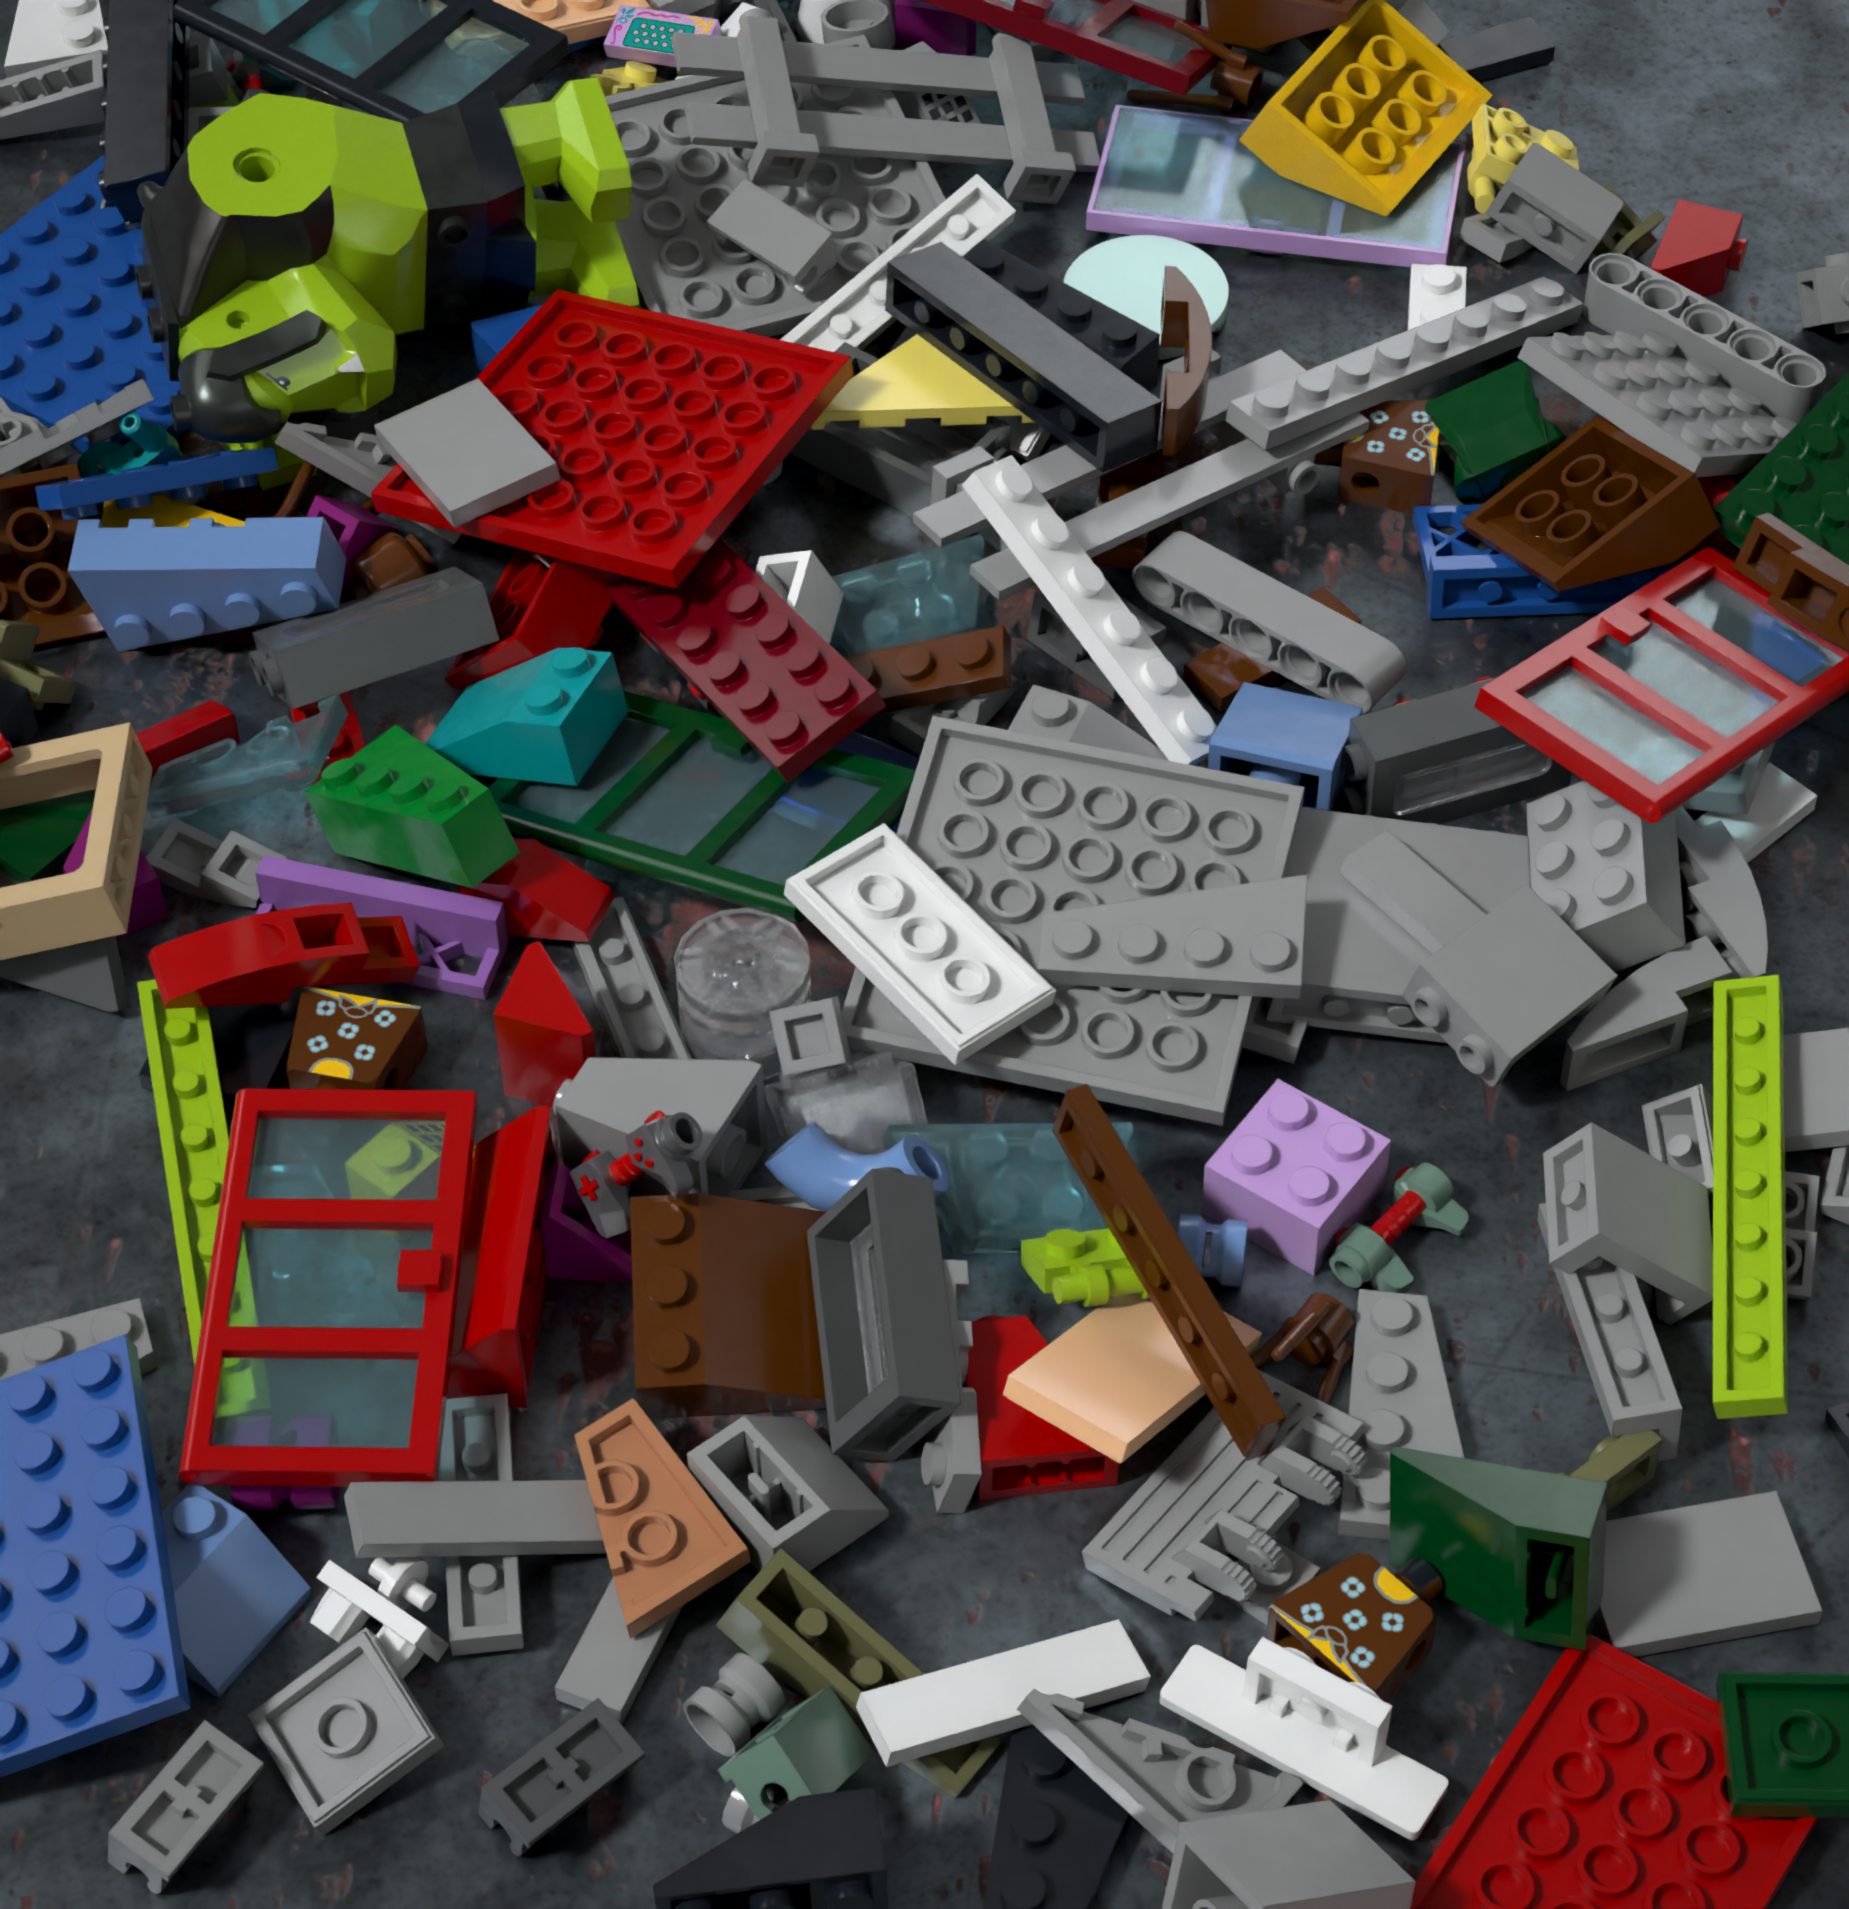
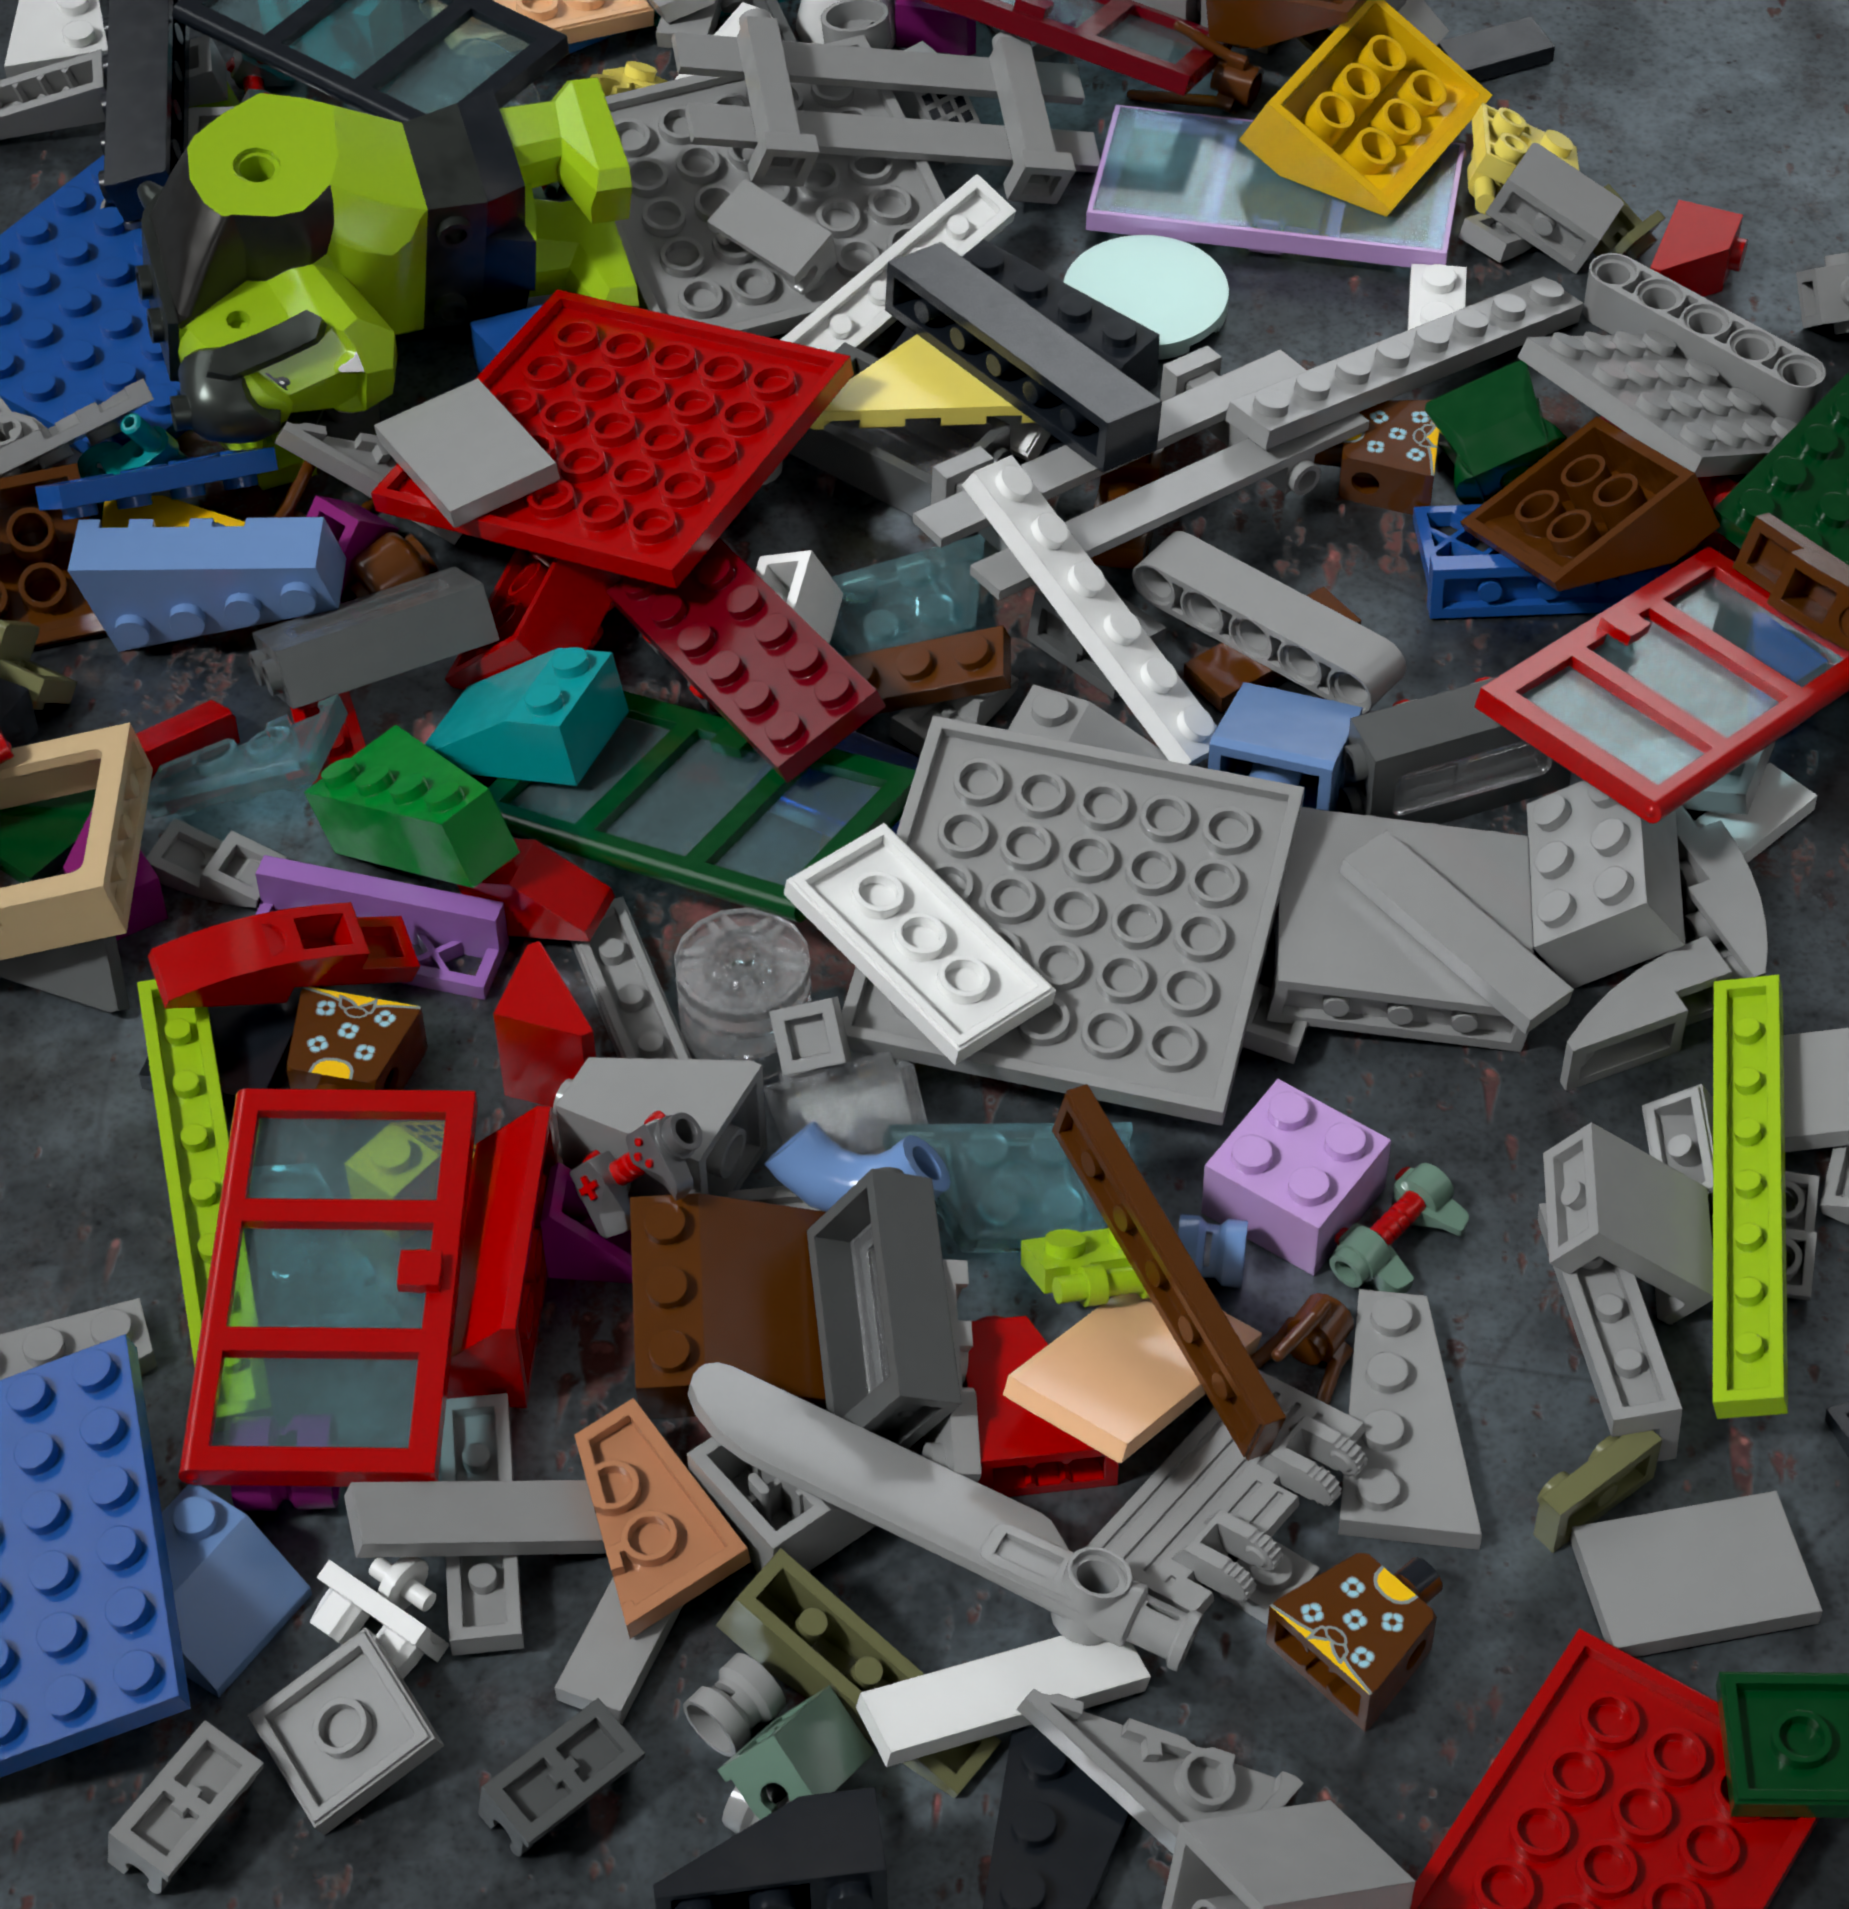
(647, 34): tile -> none
(939, 1510): none -> light grey piece
(1185, 326): slope -> none
(1197, 941): light grey wing -> none
(1309, 1727): white bracket -> none
(1504, 1541): dark green slope -> none
(1507, 984): light grey panel -> none

